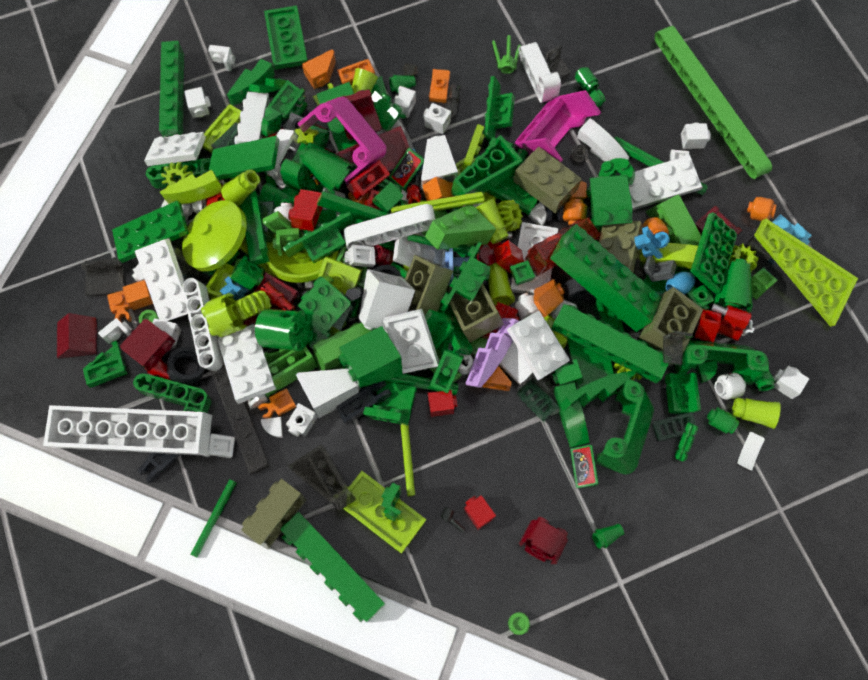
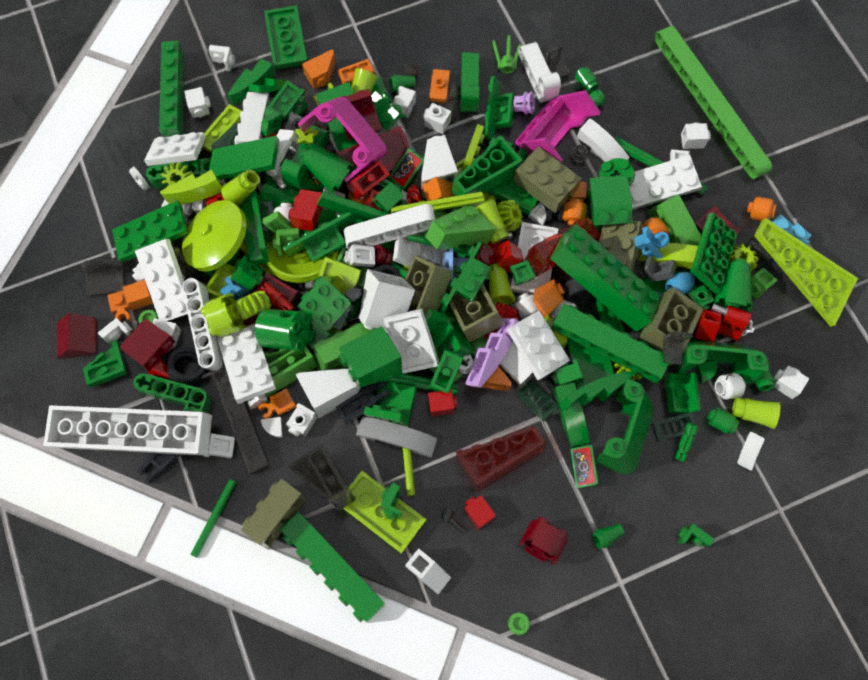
(139, 179): none -> white tile
(397, 435): none -> light grey slope
(428, 571): none -> white slope
(470, 82): none -> green beam
(499, 456): none -> clear red wedge
(525, 98): none -> lavender piece
(698, 536): none -> green bracket

